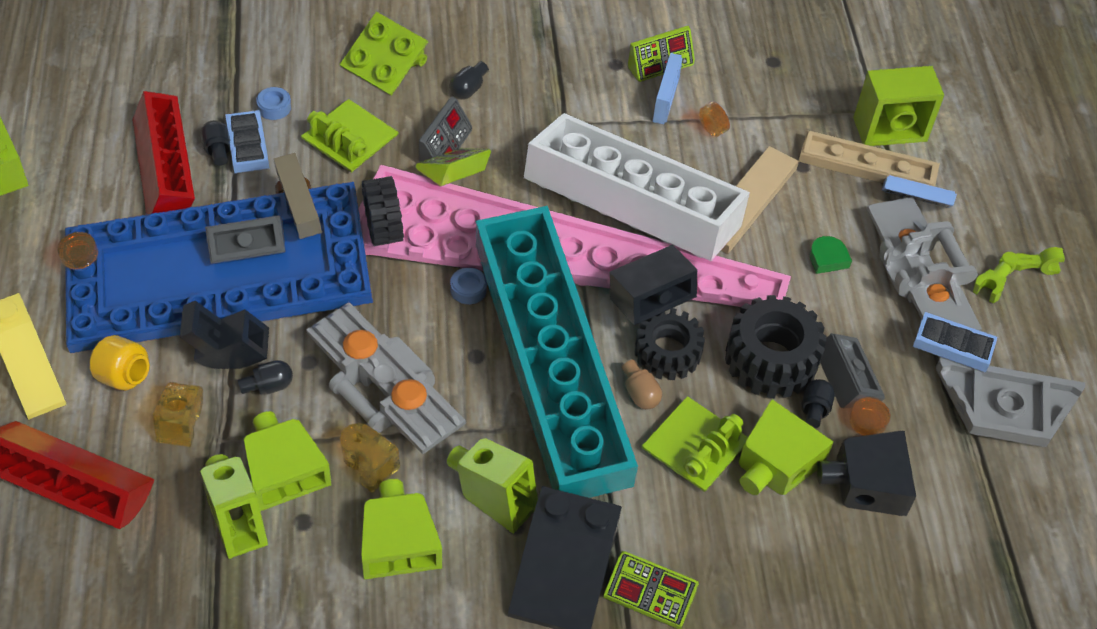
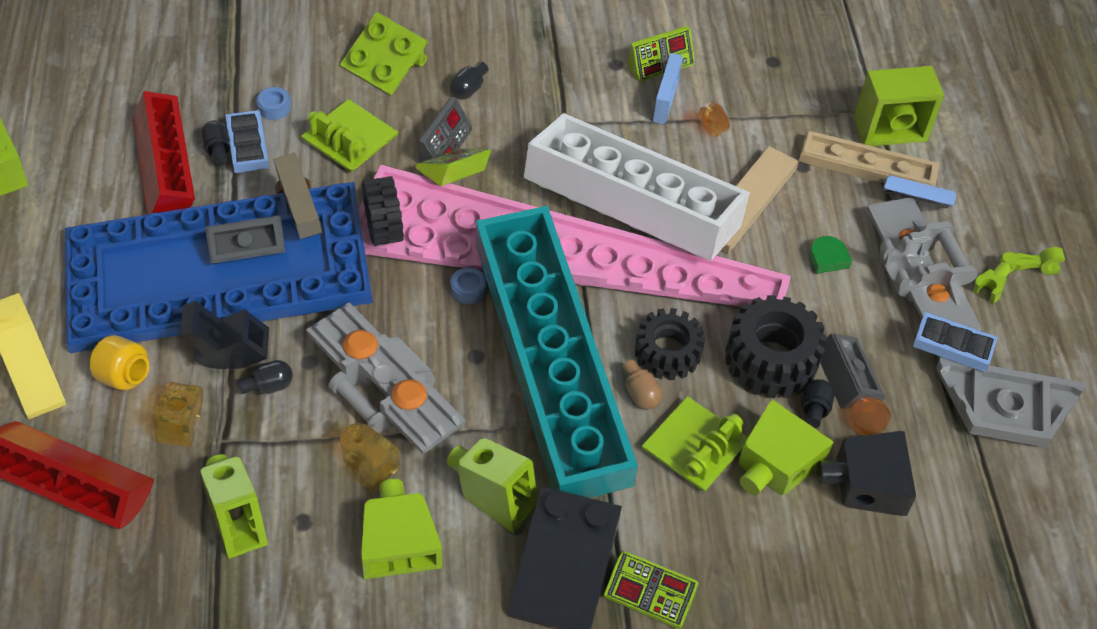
(77, 250): clear orange tile -> none
(283, 461): lime torso -> none
(653, 284): black brick -> none

